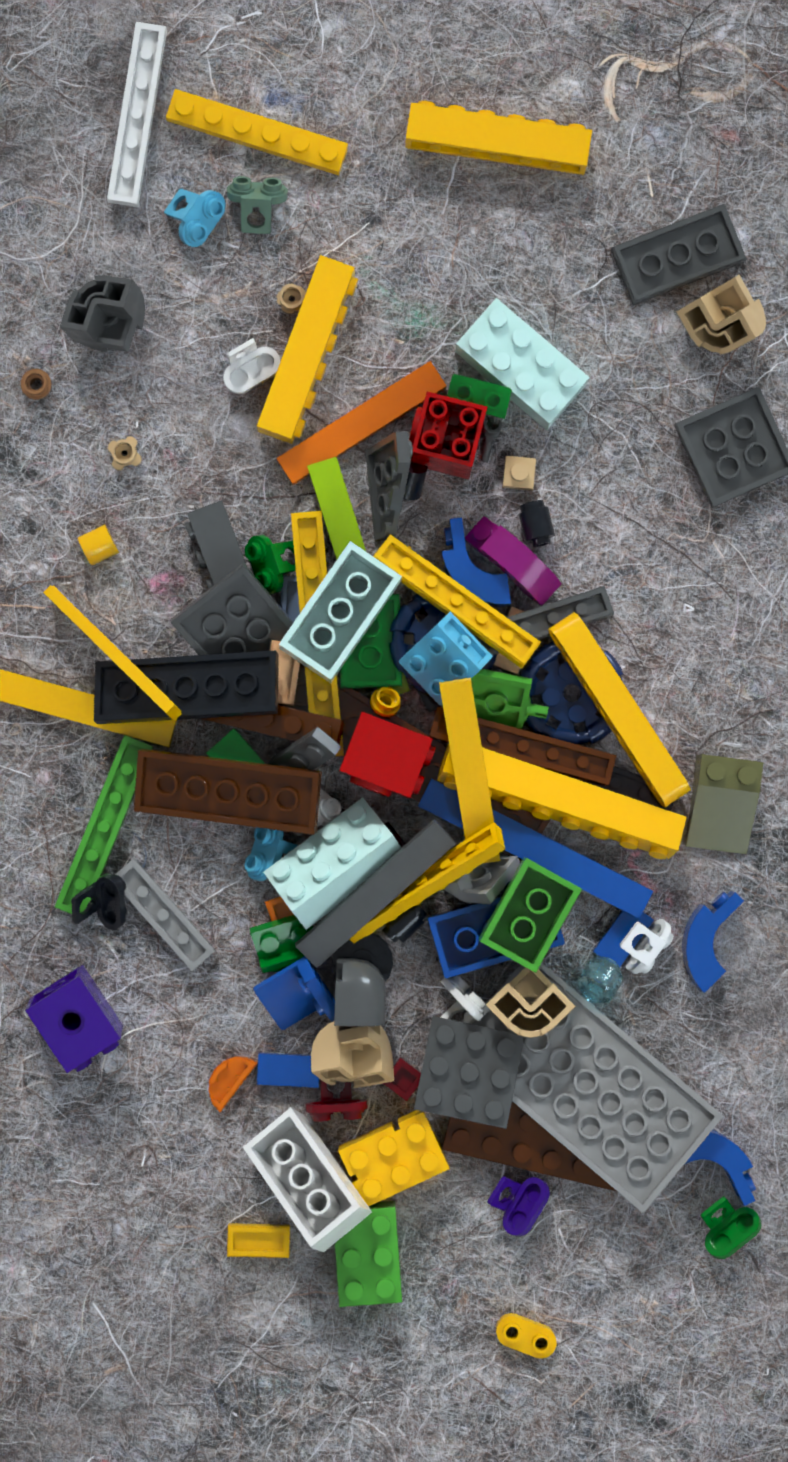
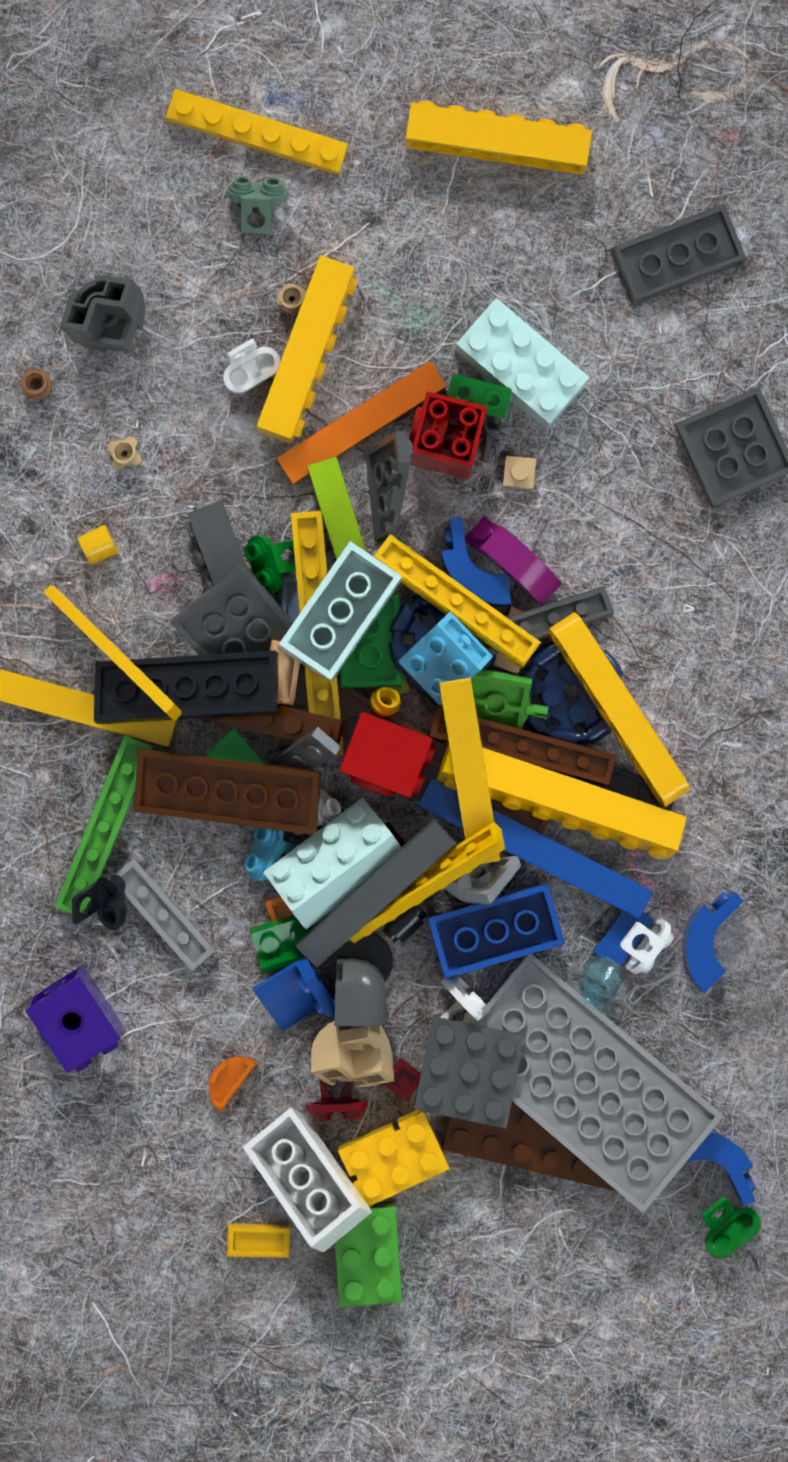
(137, 114): white plate -> none
(198, 216): medium azure bracket -> none
(285, 1070): blue tile -> none
(415, 481): black brick -> none
(522, 1205): dark purple bracket -> none
(527, 1335): yellow plate -> none
(529, 914): bright green brick -> none
(530, 1004): tan brick -> none
(536, 523): black brick -> none
(723, 803): olive slope -> none
(724, 317): tan brick -> none

